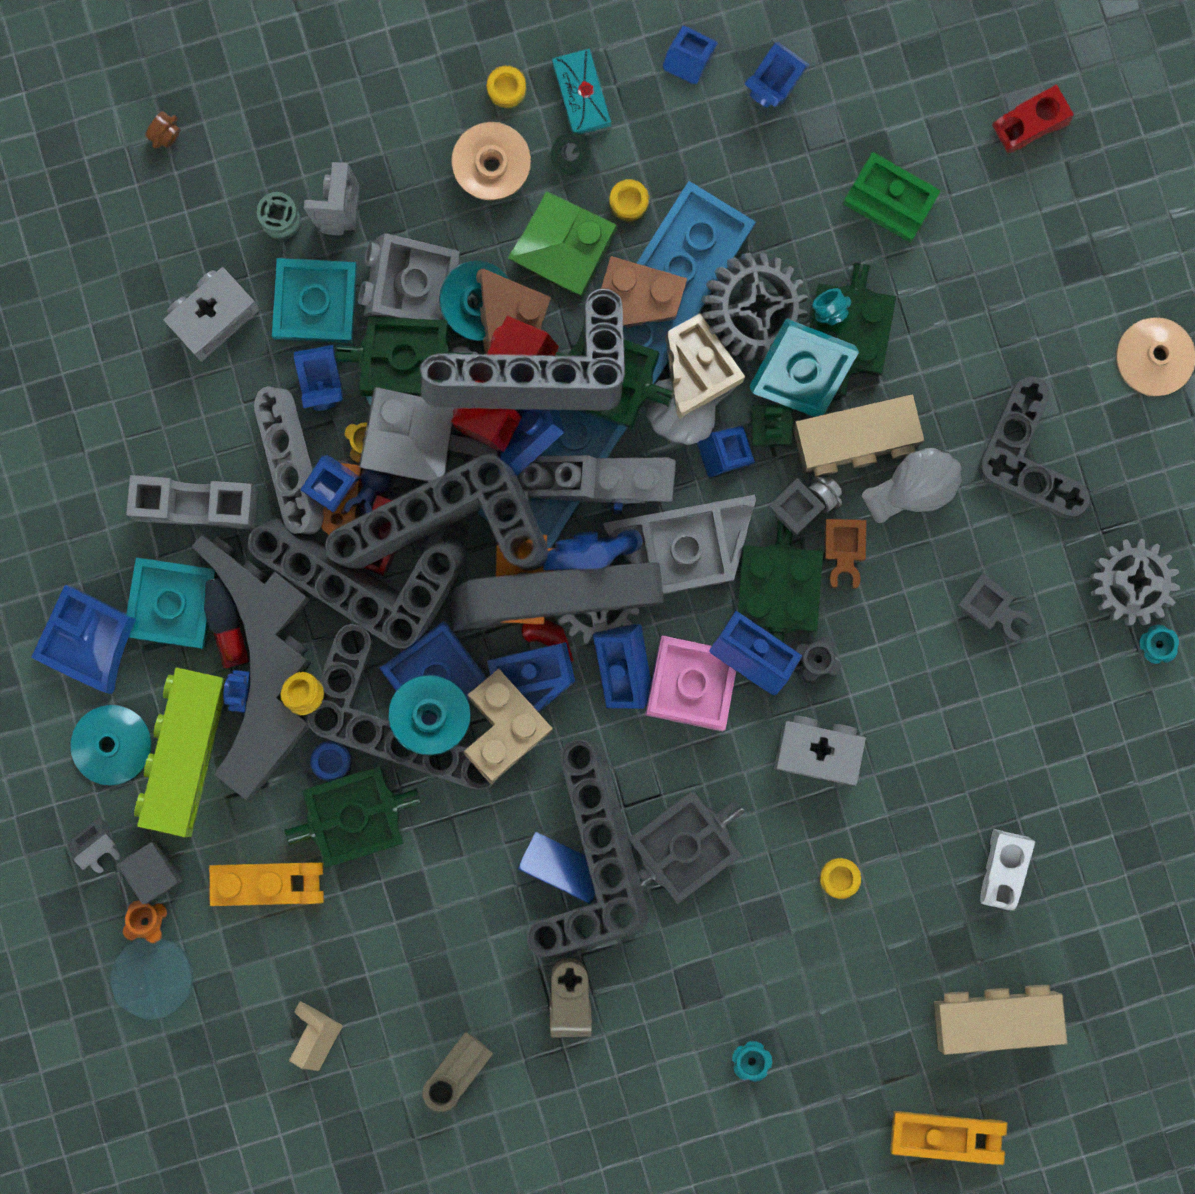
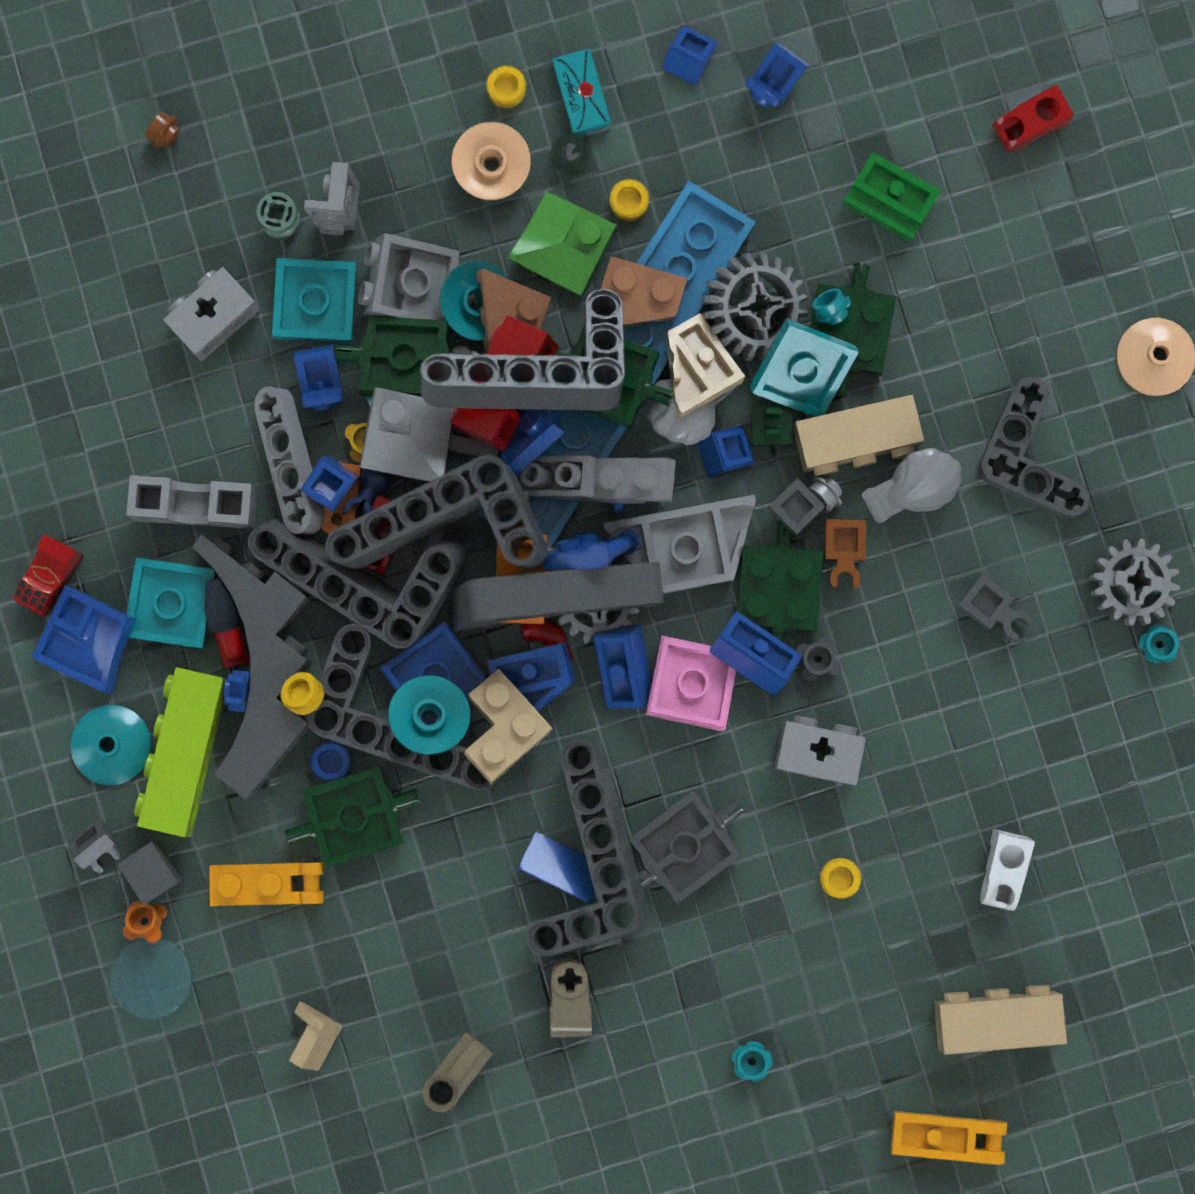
(47, 575): none -> red leg

